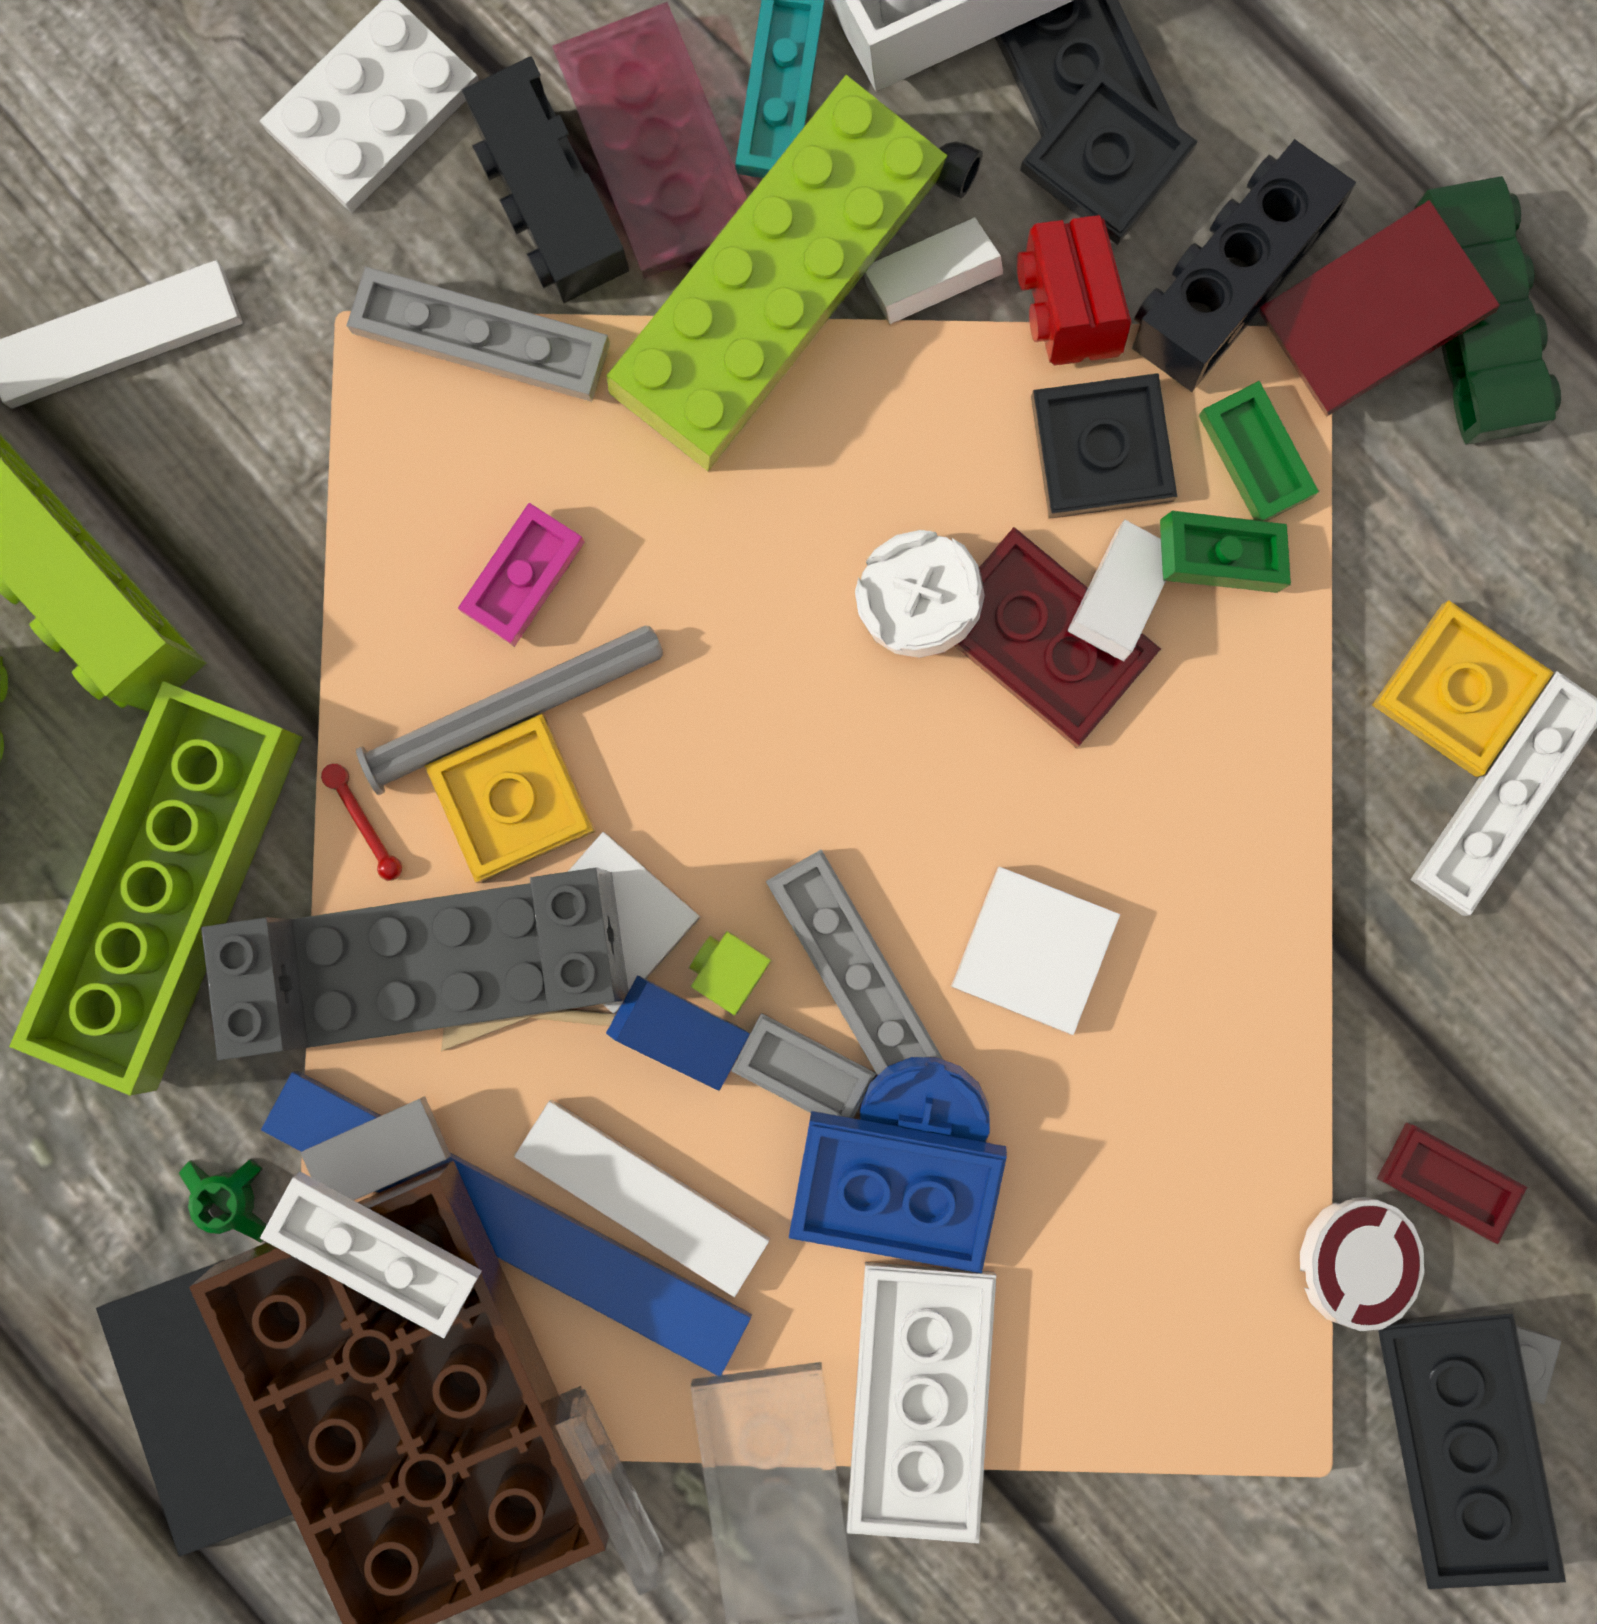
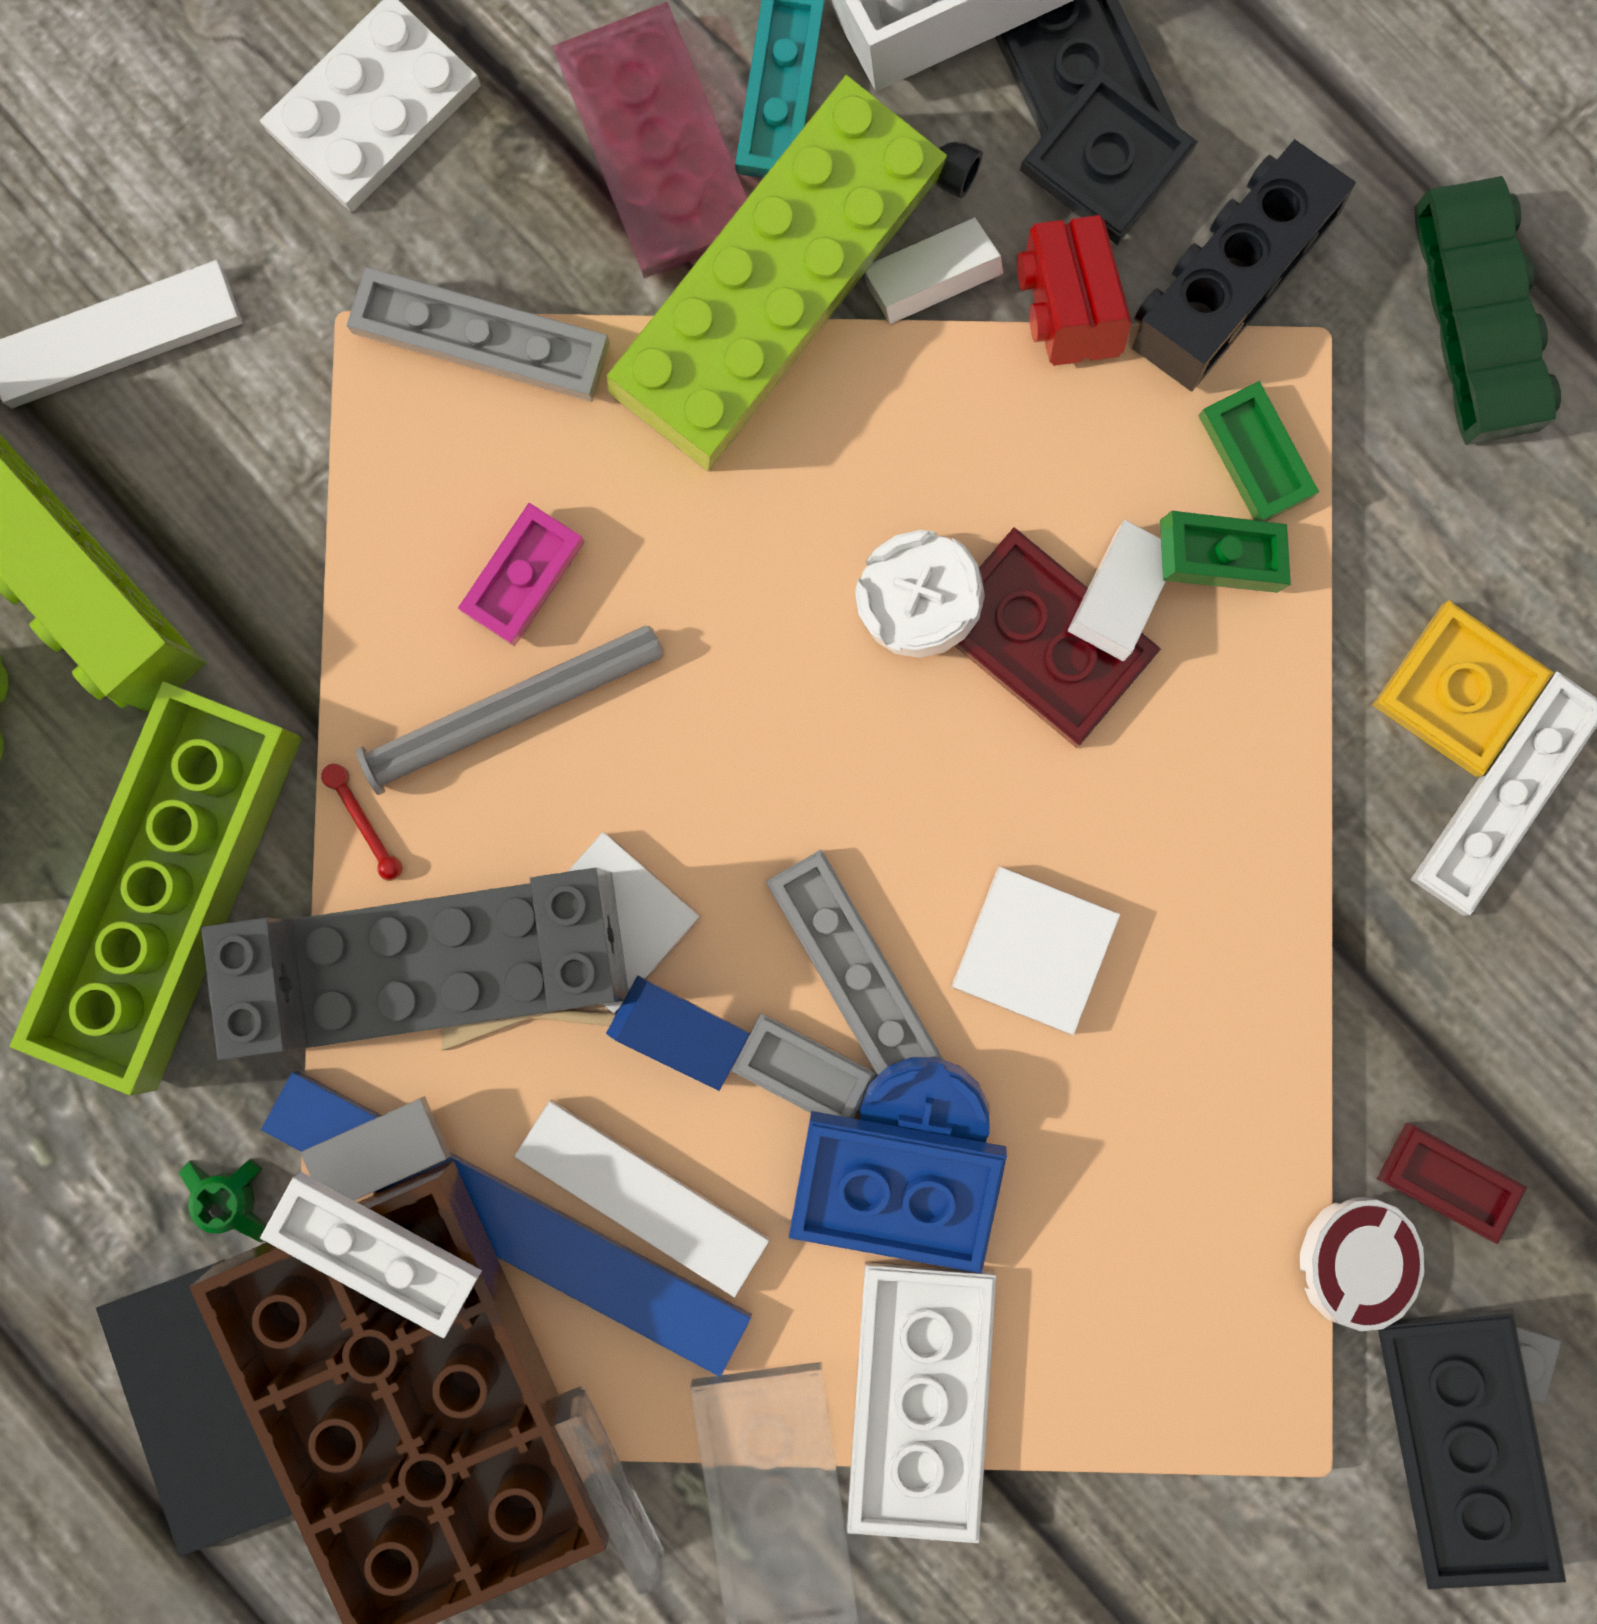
(509, 798): yellow tile -> none
(544, 182): black wedge -> none
(728, 971): lime plate -> none
(1103, 445): black tile -> none
(1378, 308): dark red tile -> none

